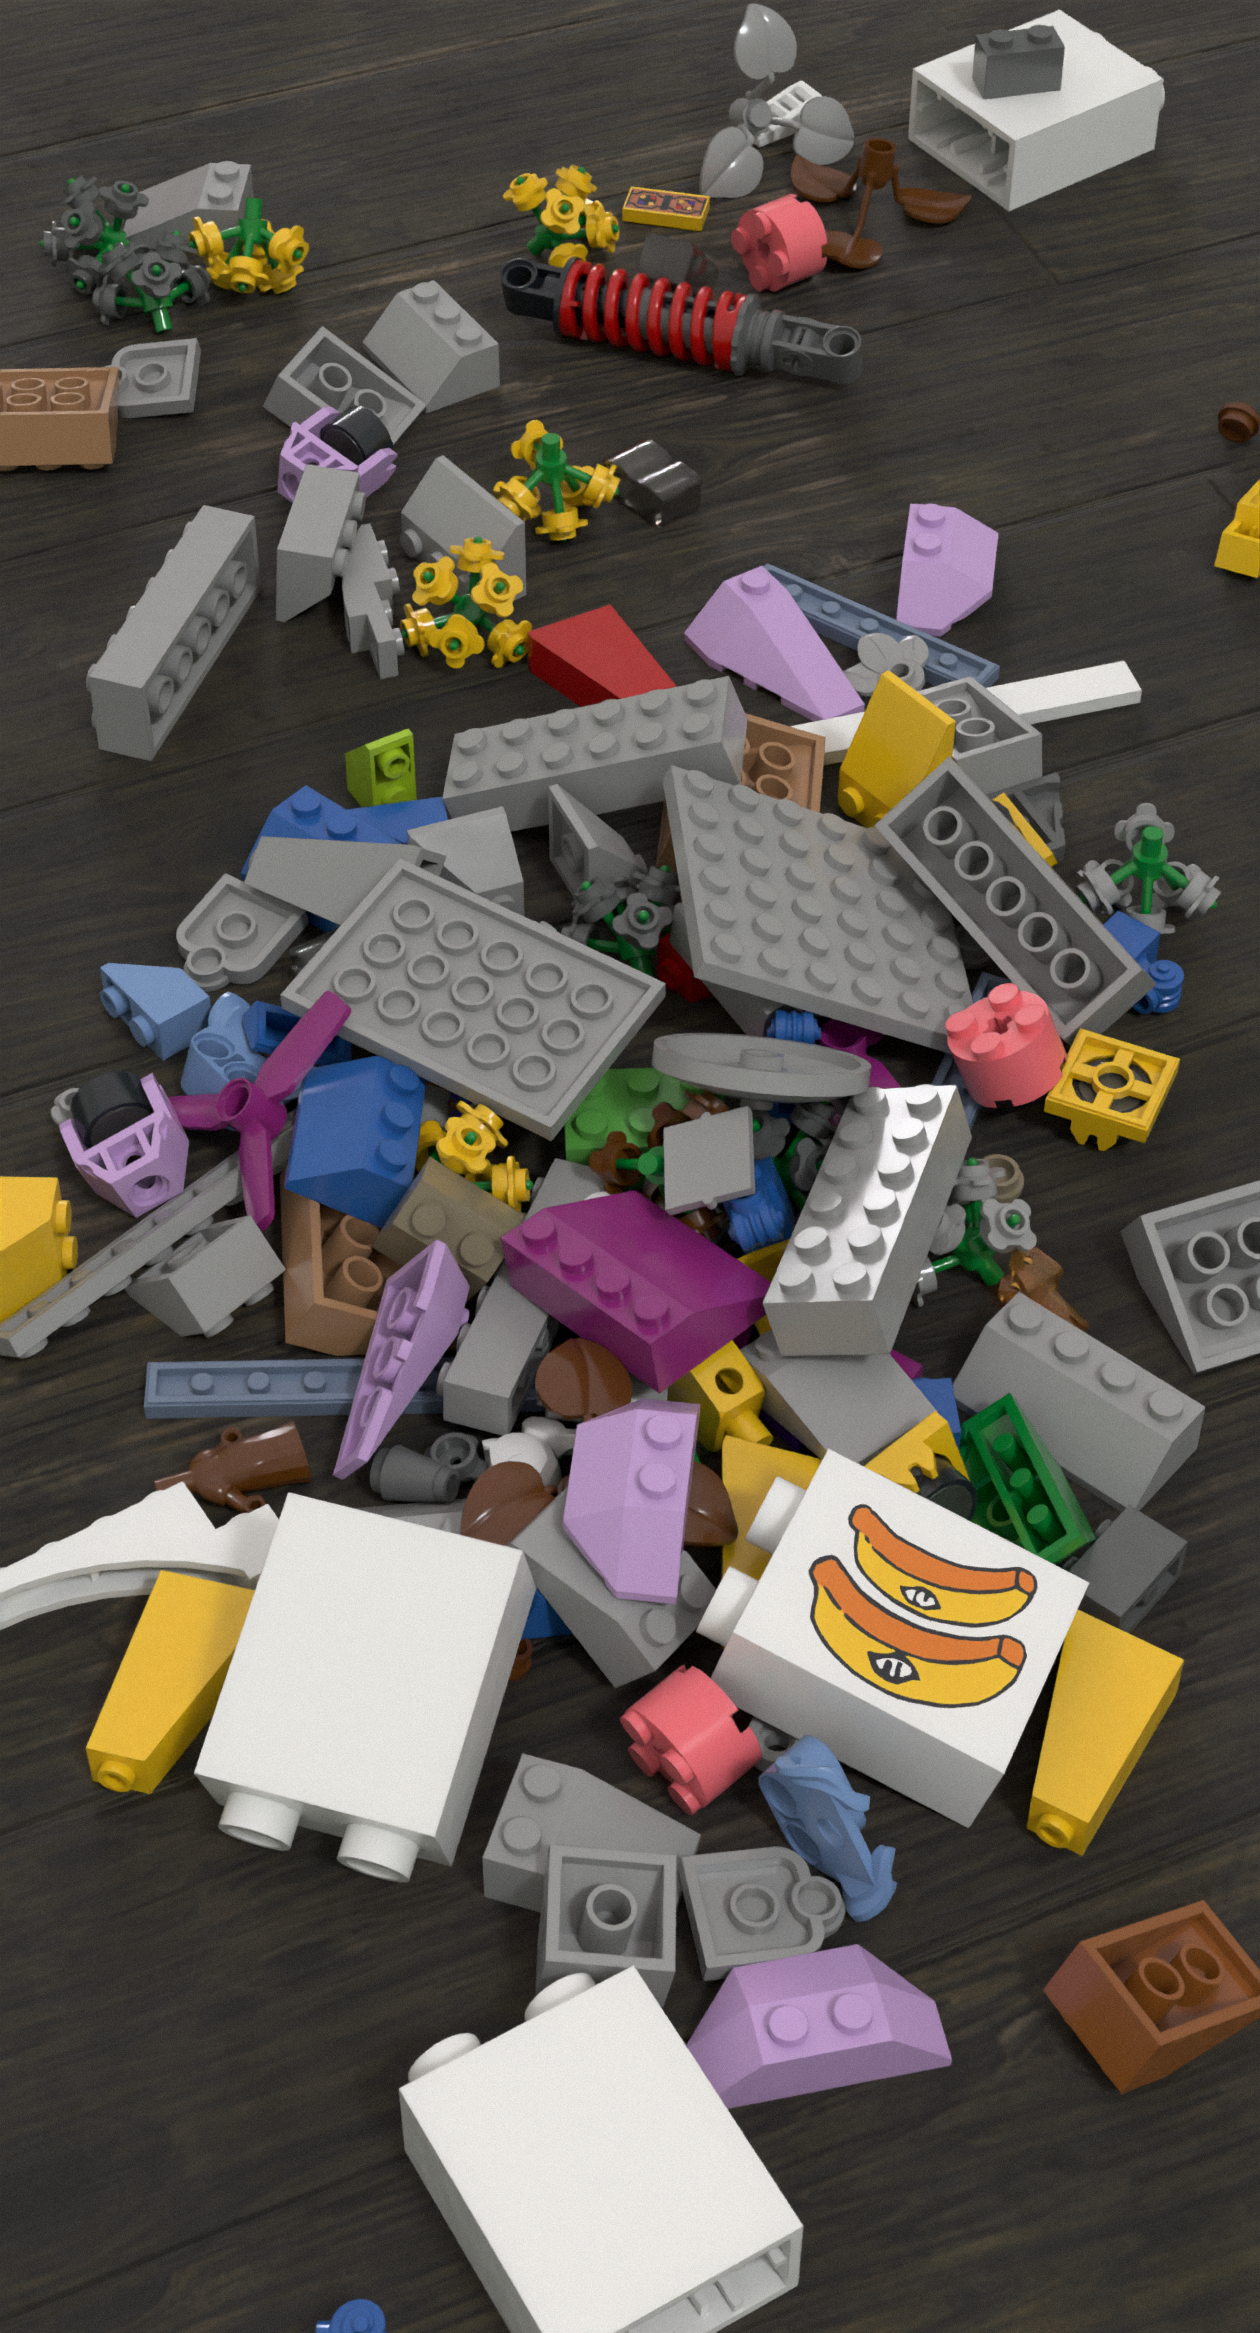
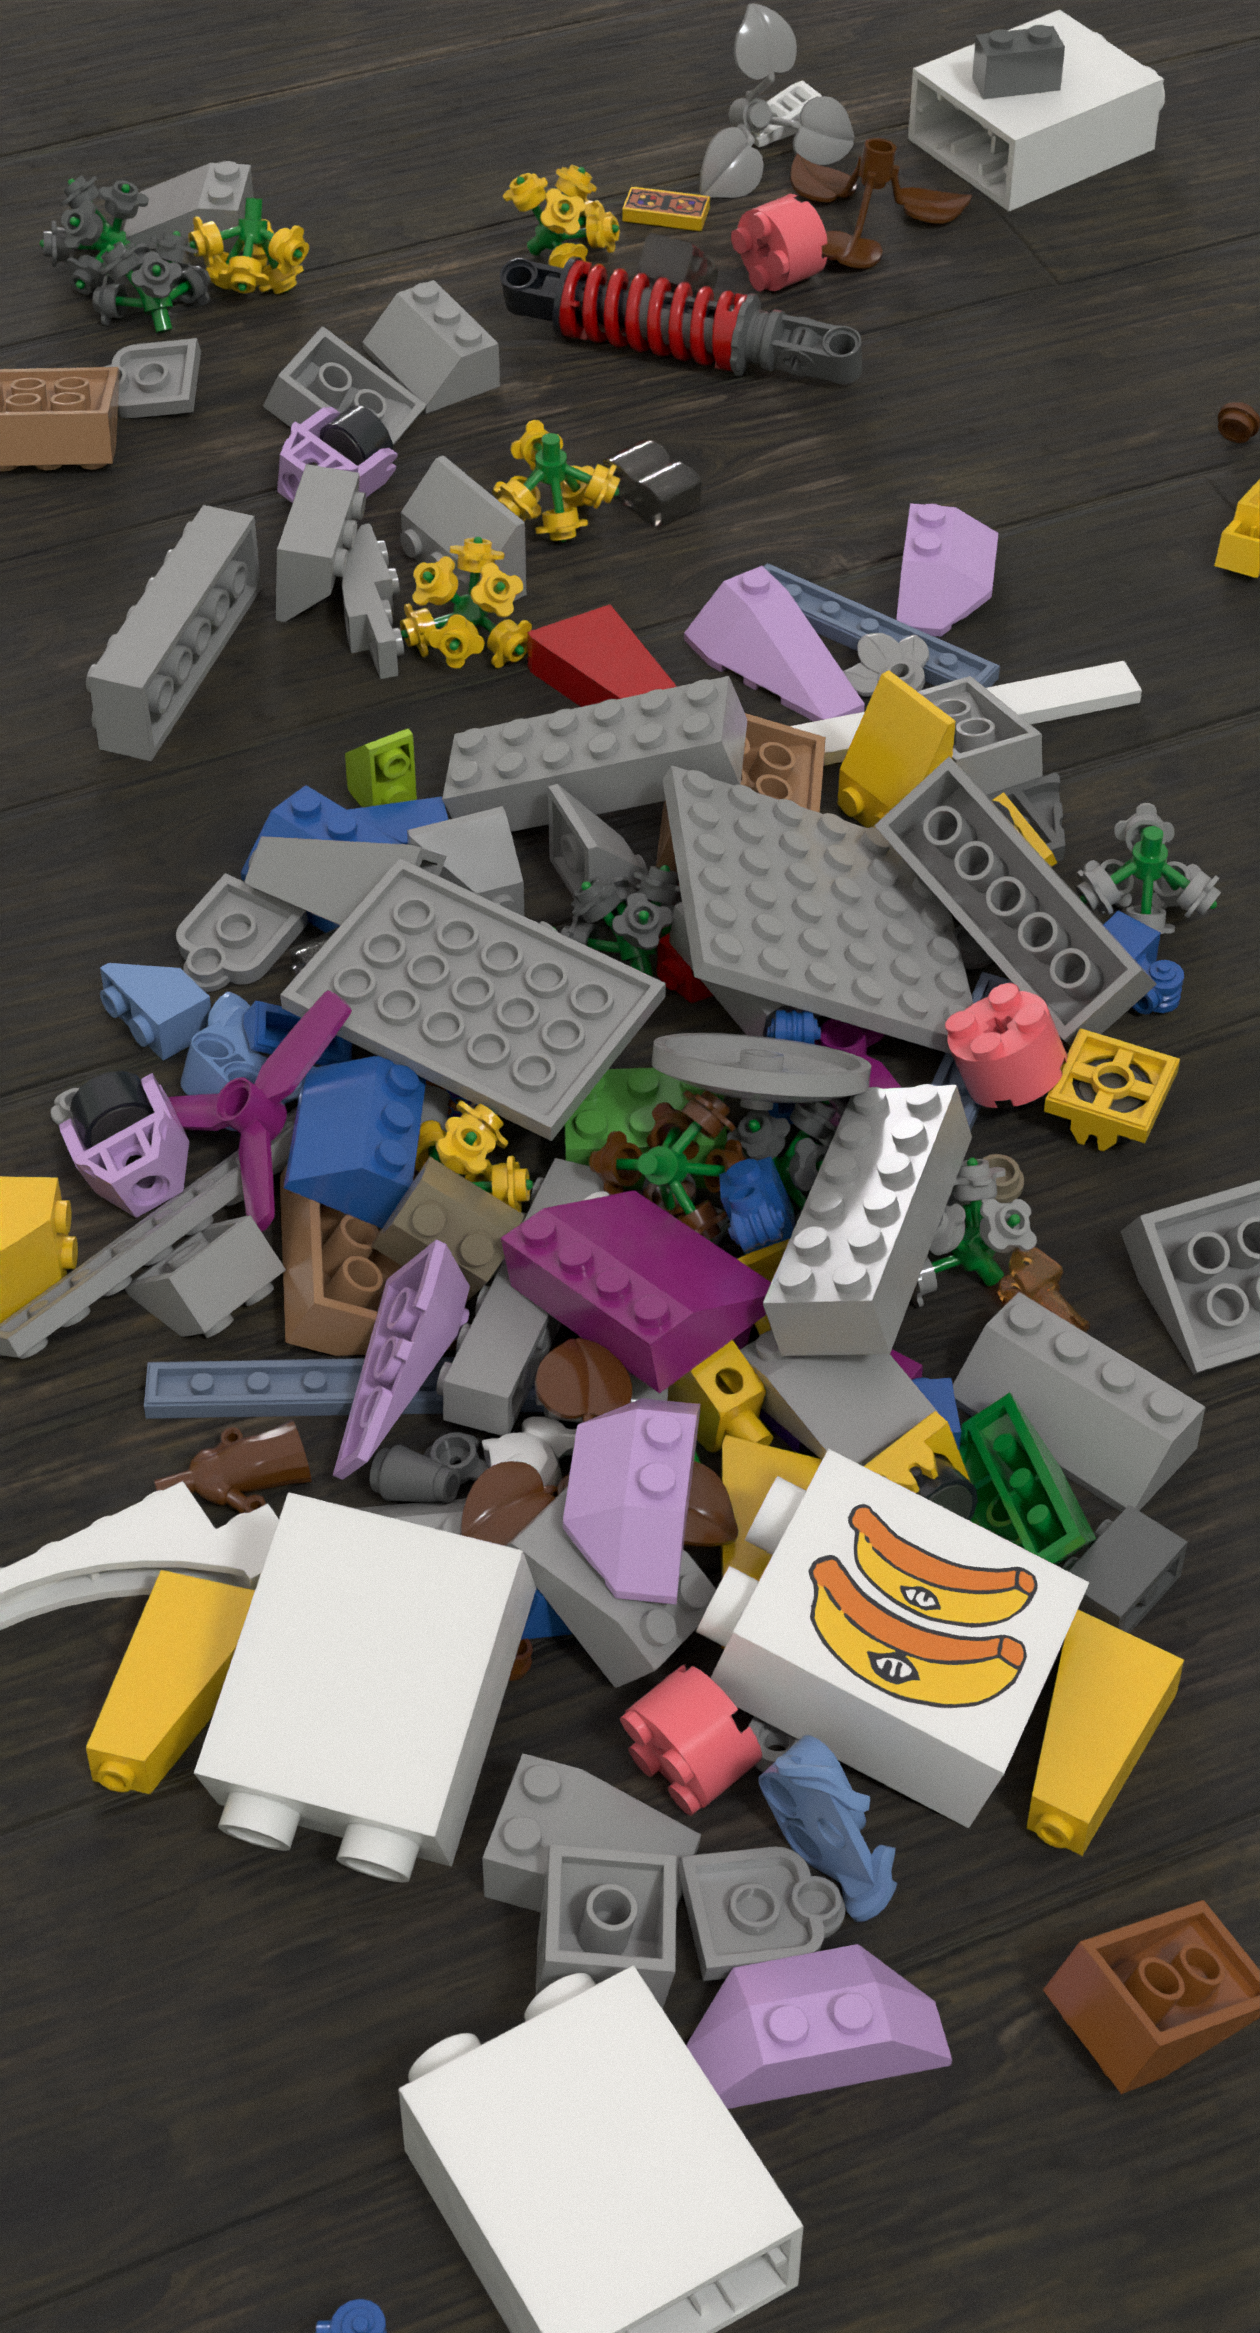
(709, 1160): light grey piece -> none

